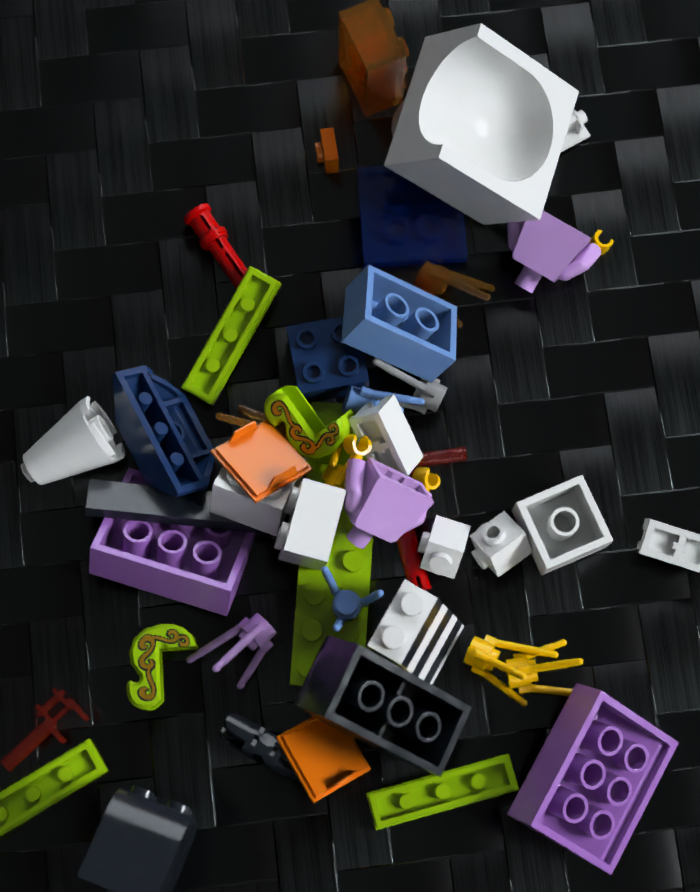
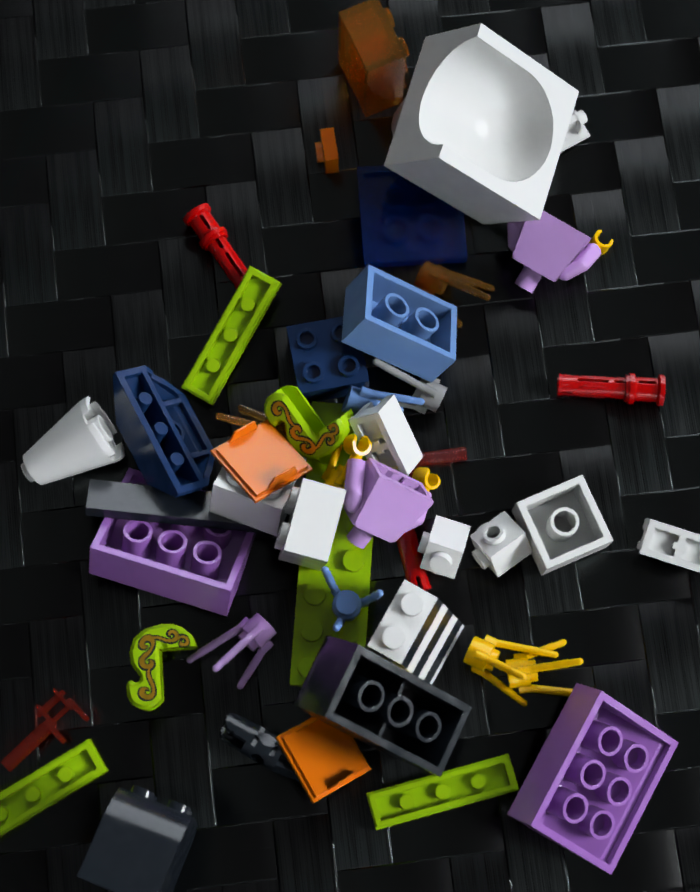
(627, 388): none -> red pin

